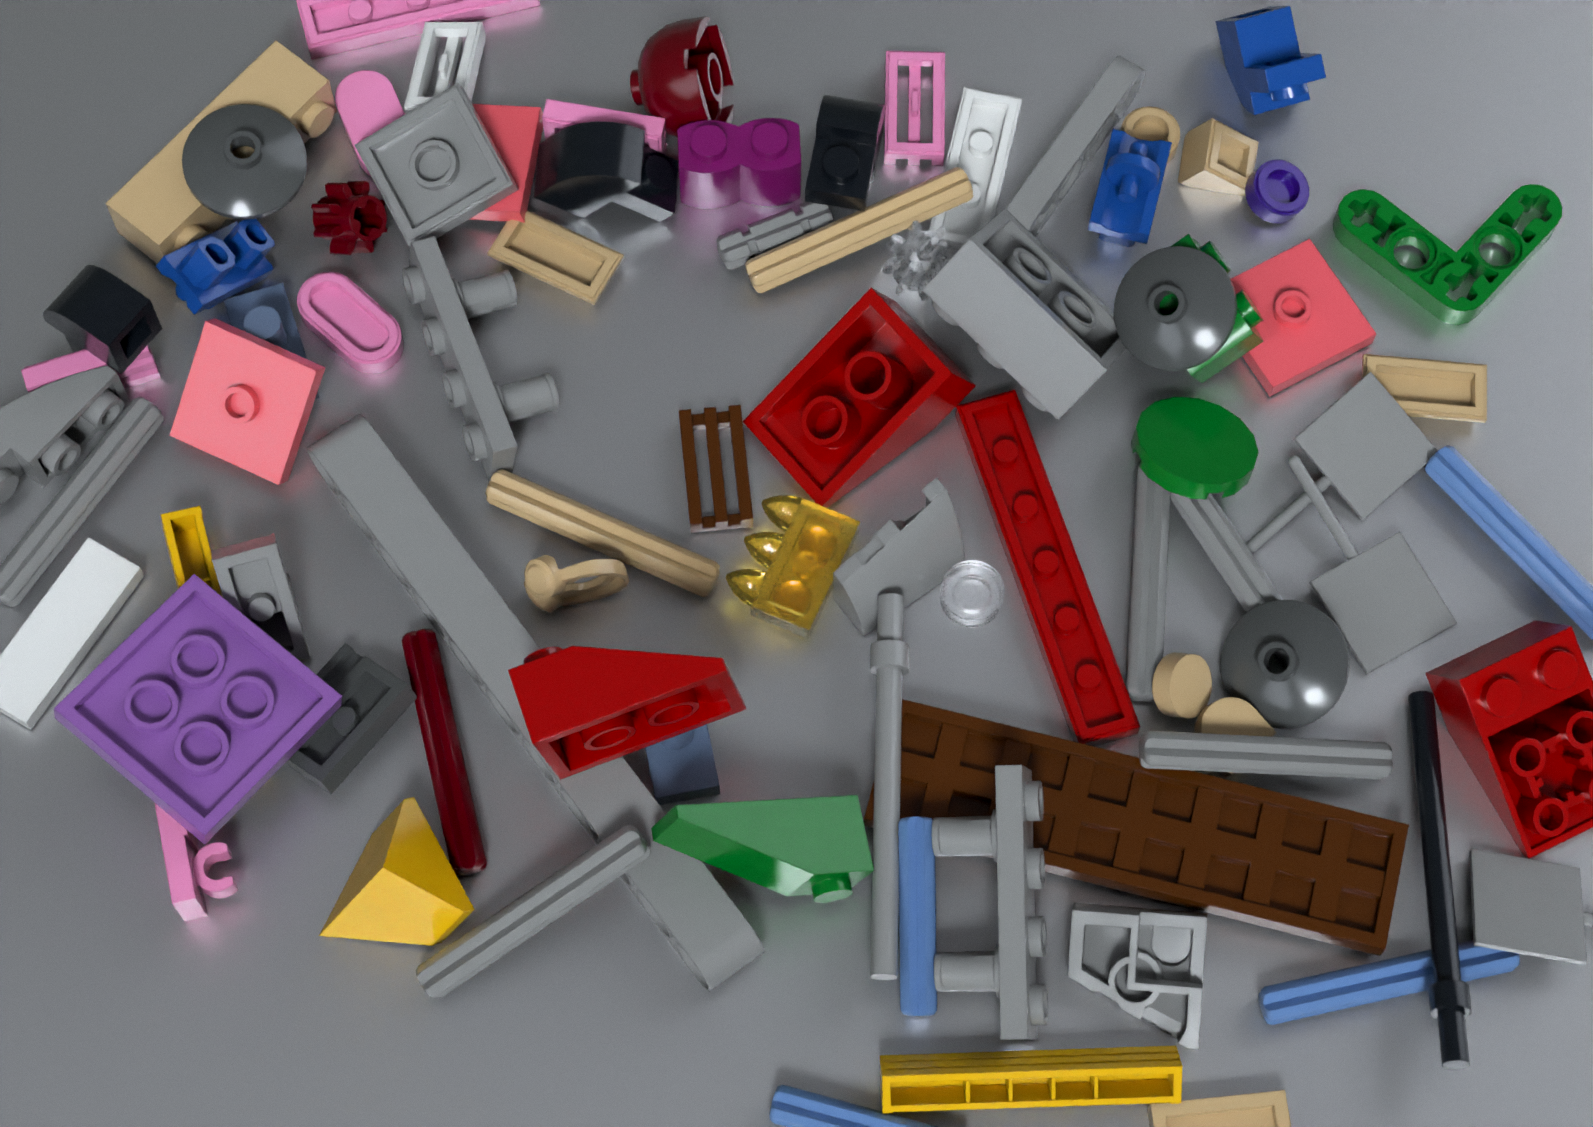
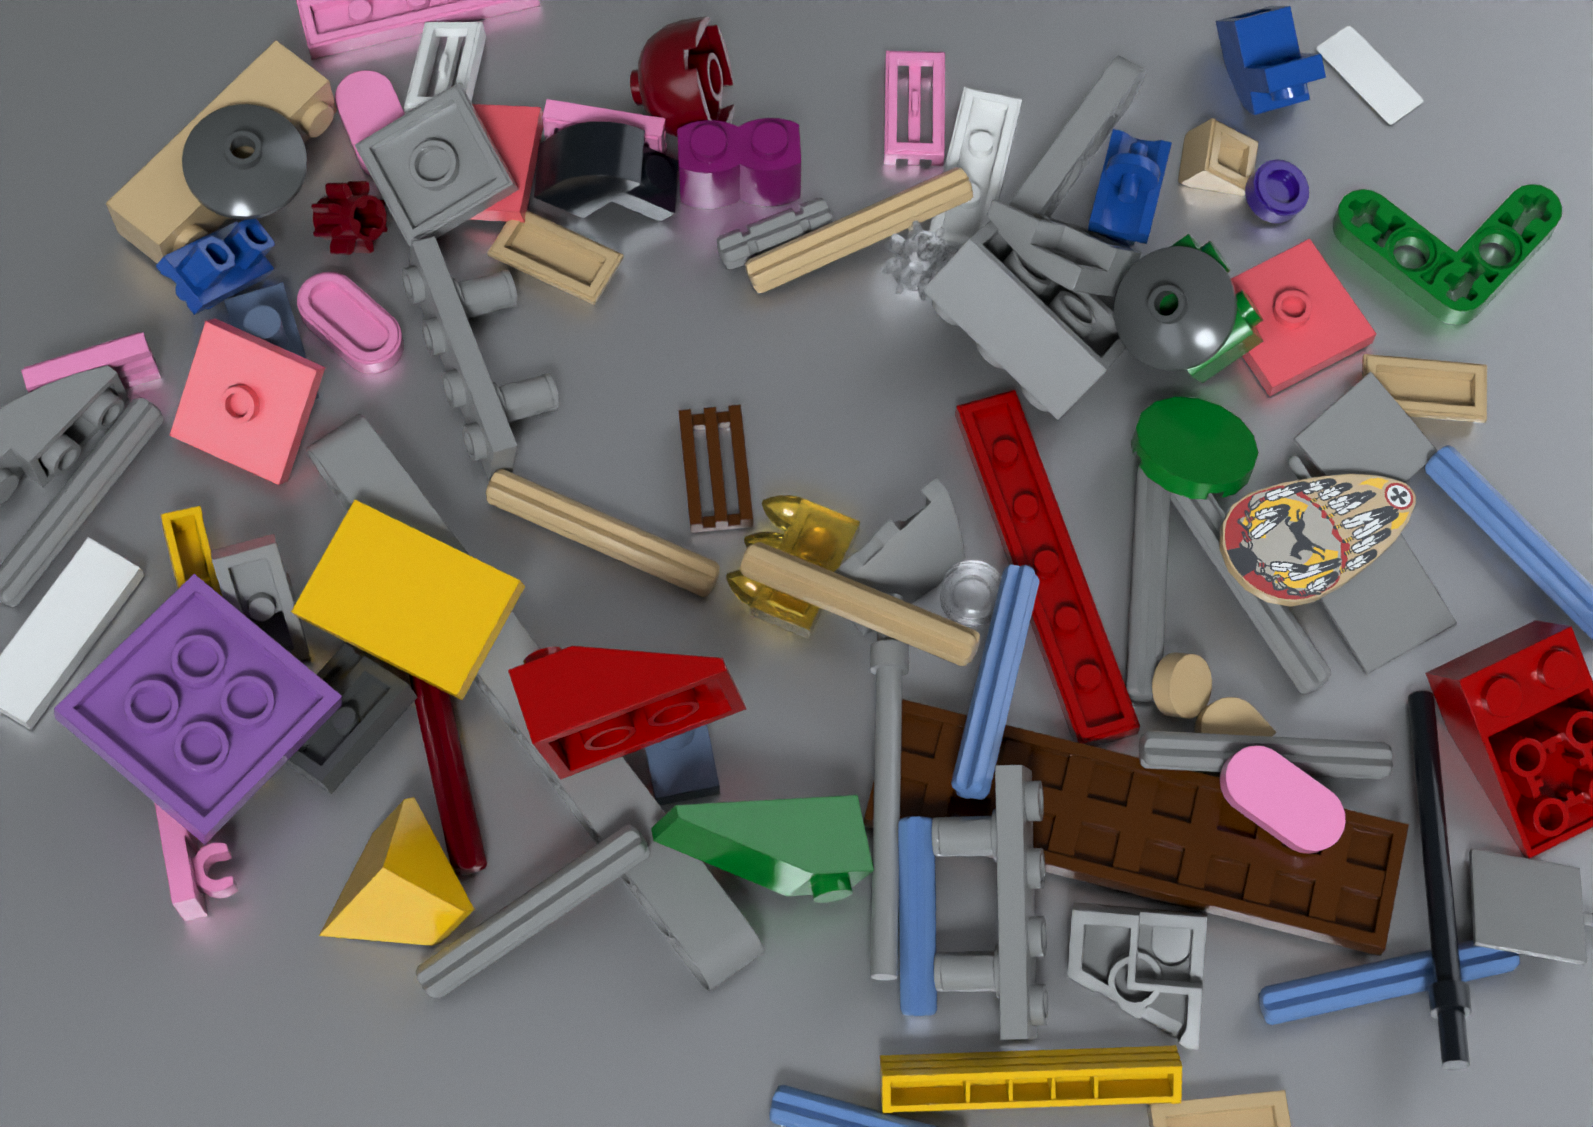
(104, 317): black brick -> none
(408, 599): none -> yellow tile
(556, 587): tan piece -> none
(845, 152): black brick -> none
(858, 399): red slope -> none
(860, 604): none -> tan axle
(995, 682): none -> medium blue axle
(1065, 251): none -> light grey slope
(1153, 125): tan tile -> none
(1282, 799): none -> bright pink tile
(1312, 534): none -> shield
(1315, 669): dark grey dish -> none
(1369, 74): none -> white sticker

